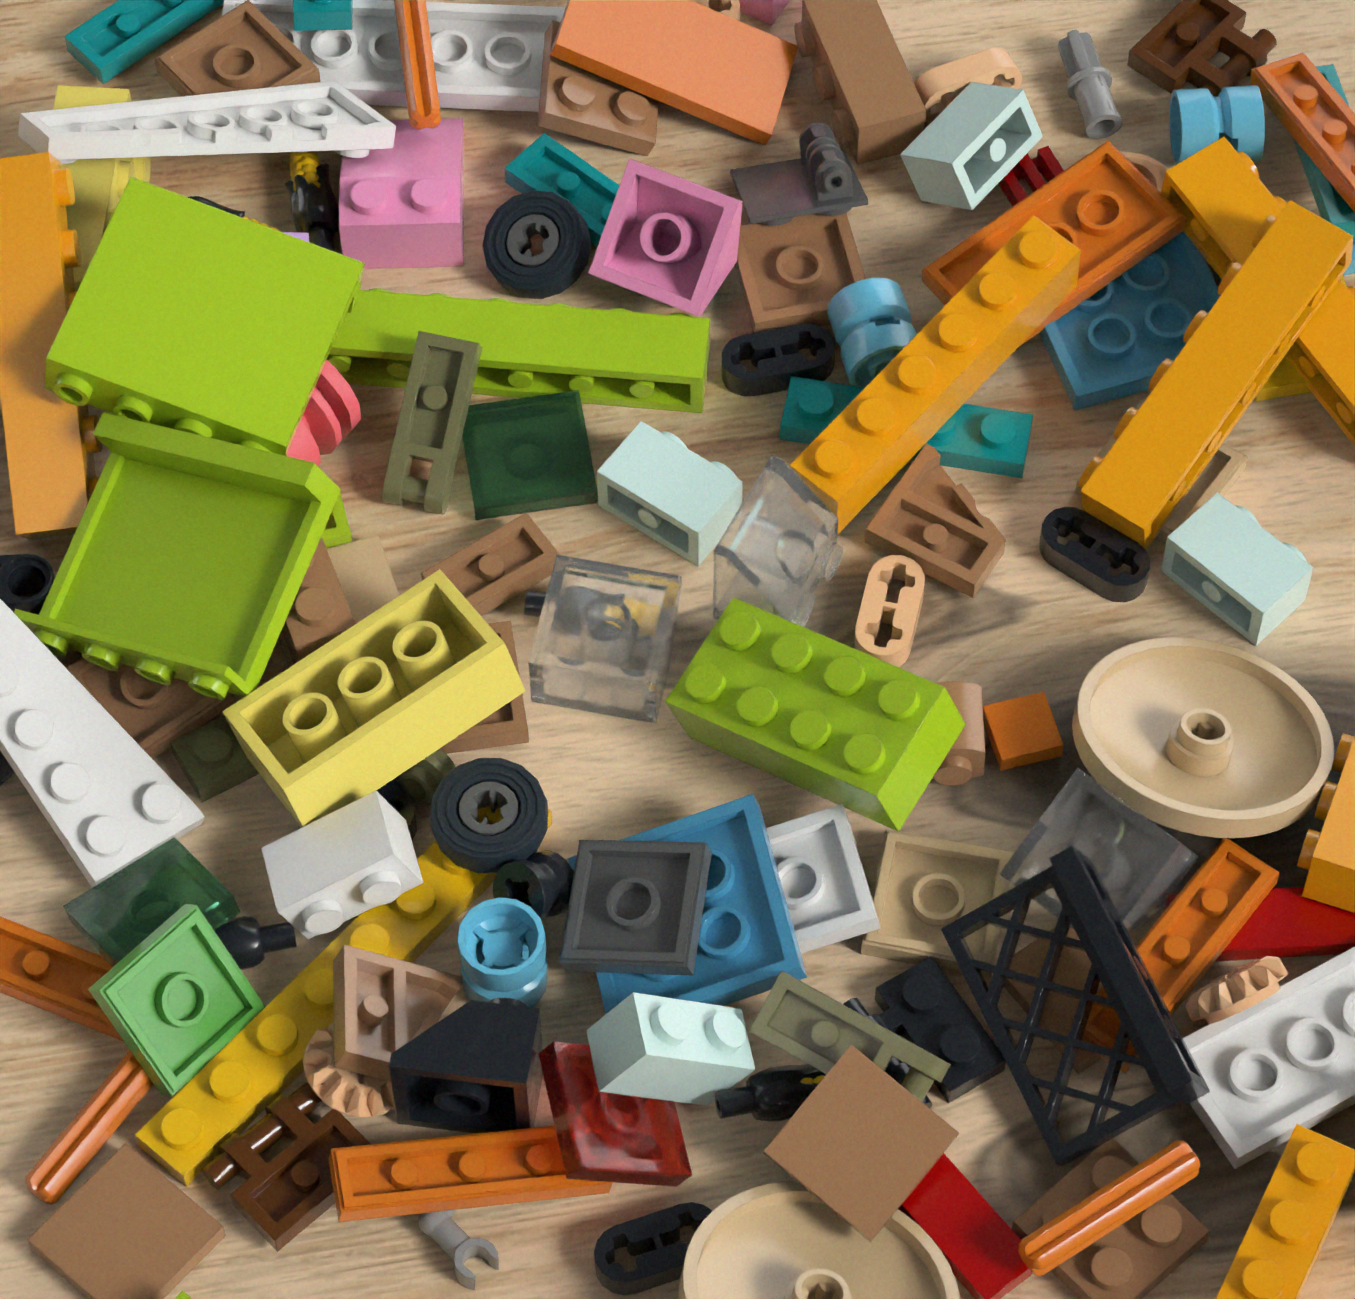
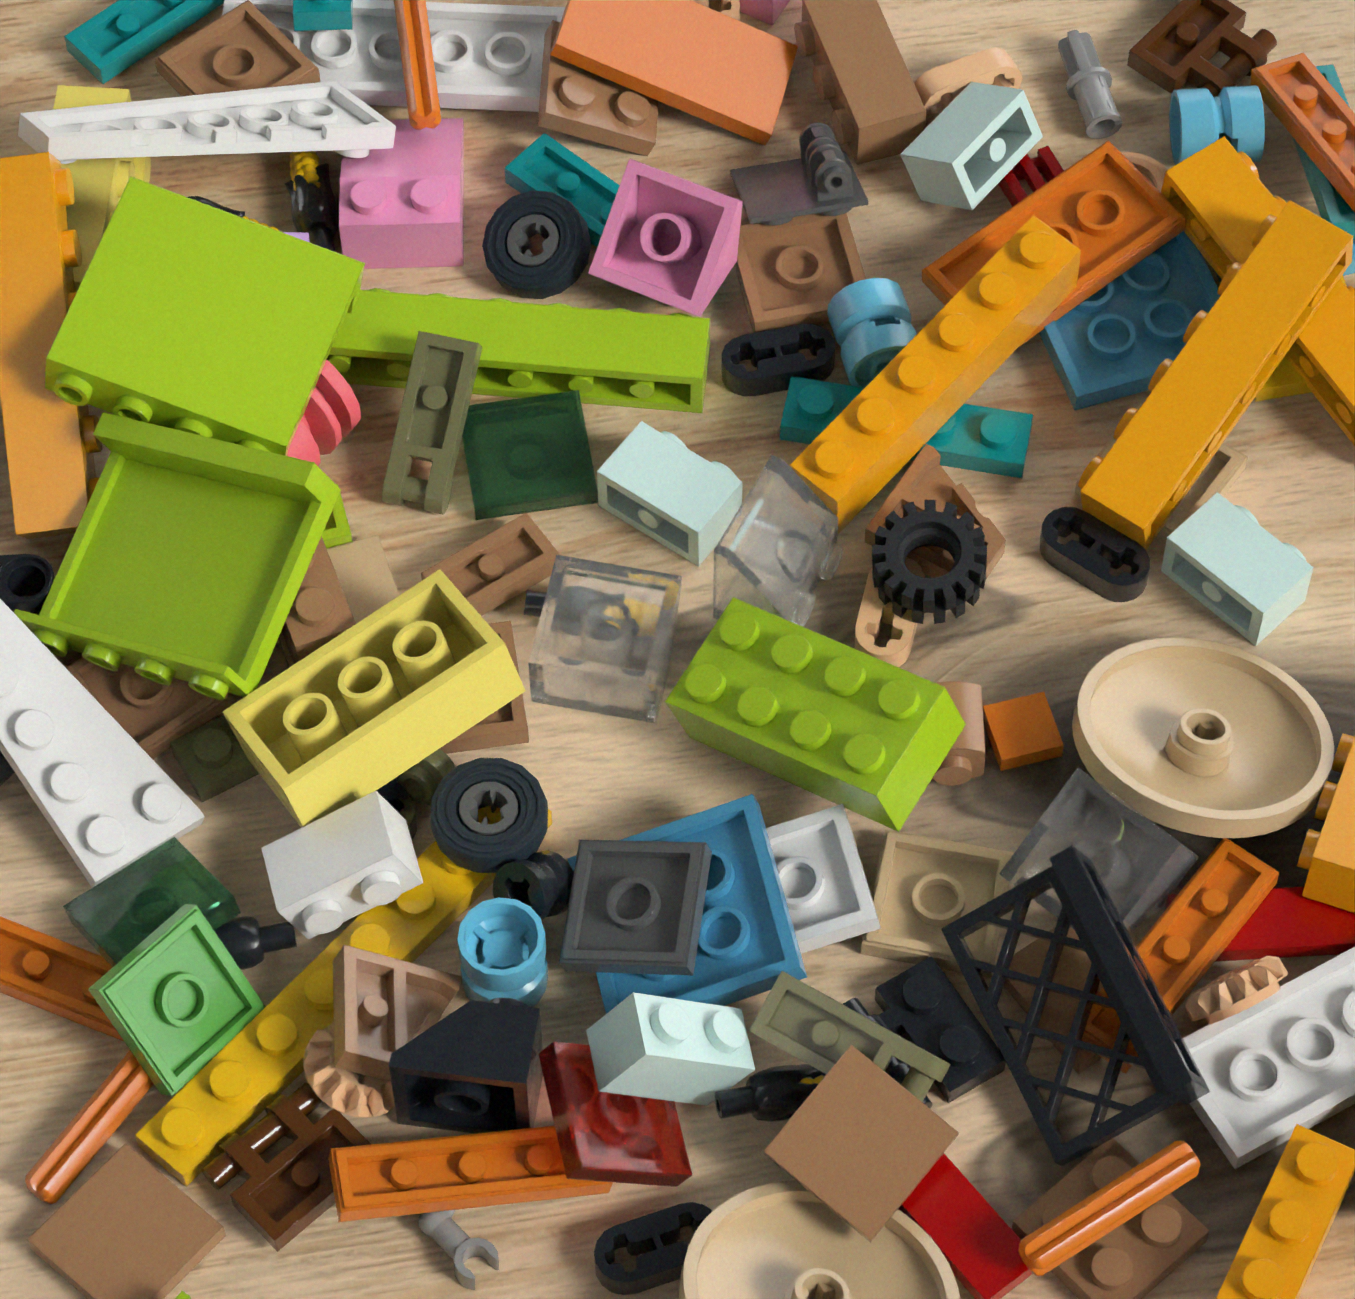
(921, 530): none -> black tyre

